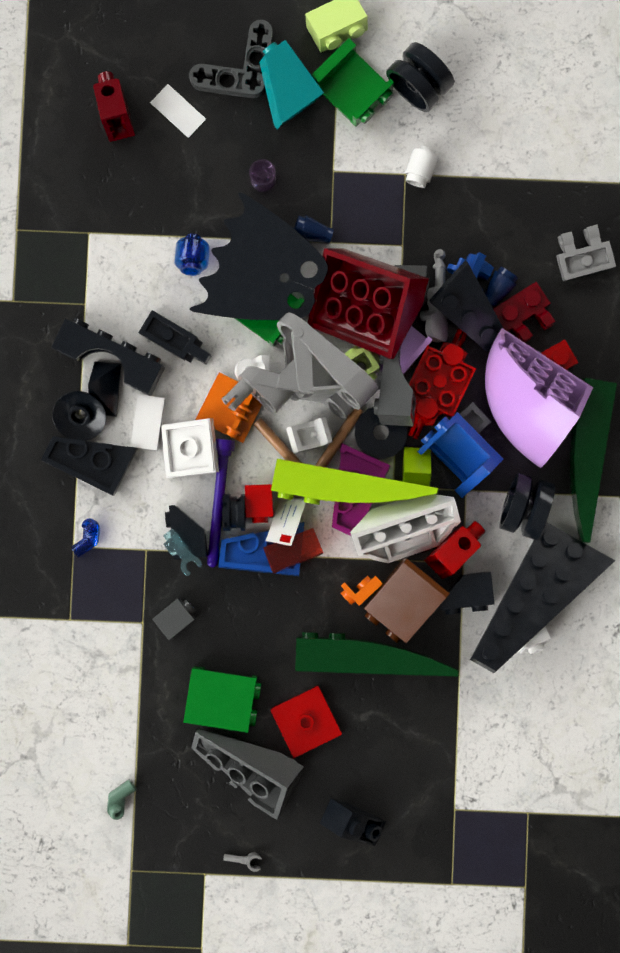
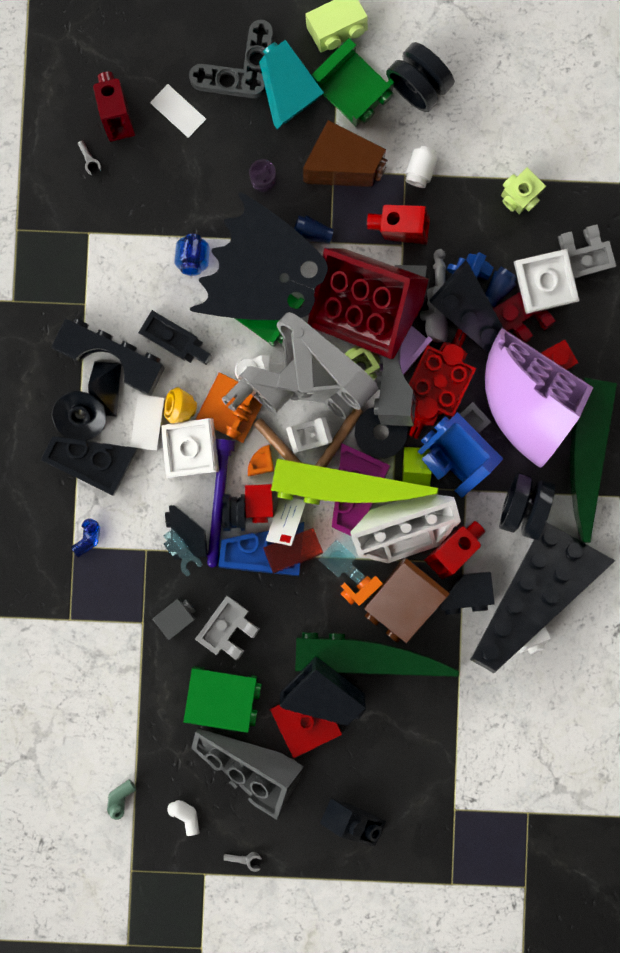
(88, 157): none -> light grey hand
(179, 406): none -> yellow cone
(187, 814): none -> white arm
(222, 626): none -> light grey plate
(261, 462): none -> orange tile
(323, 694): none -> black slope
(339, 560): none -> clear light blue plate
(344, 159): none -> reddish brown slope
(411, 225): none -> red torso
(437, 462): none -> blue tile
(522, 191): none -> yellowish green brick
(546, 281): none -> white tile

